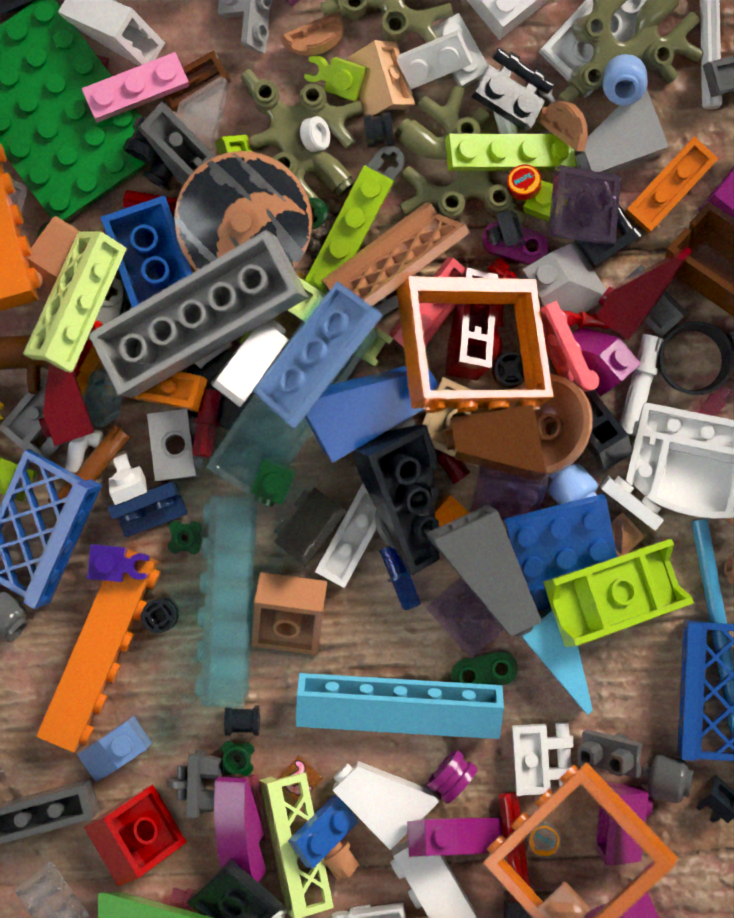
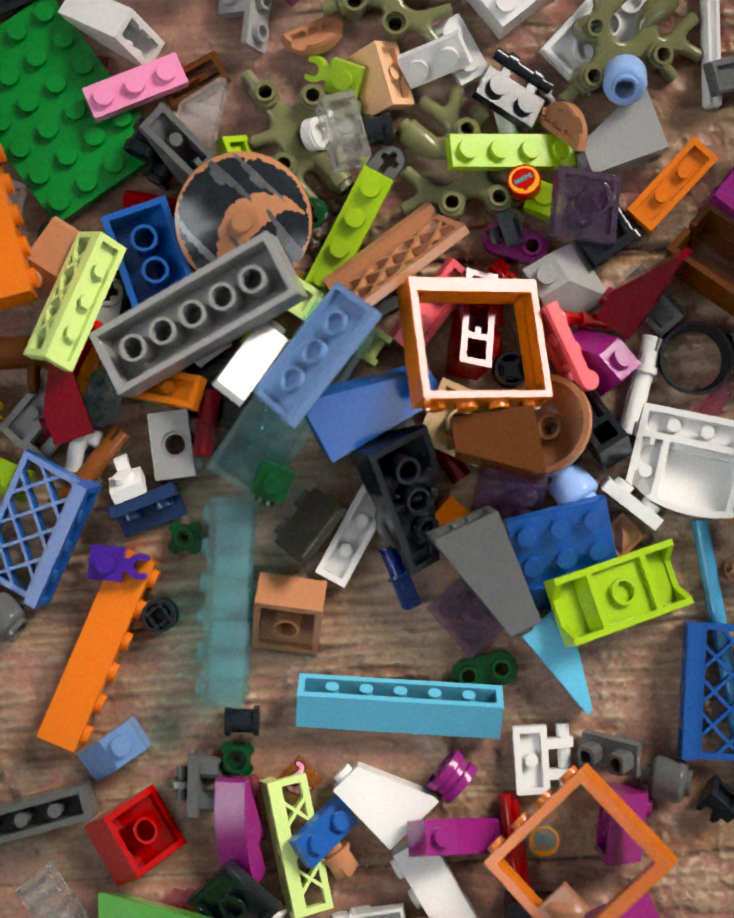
(343, 131): none -> clear brick

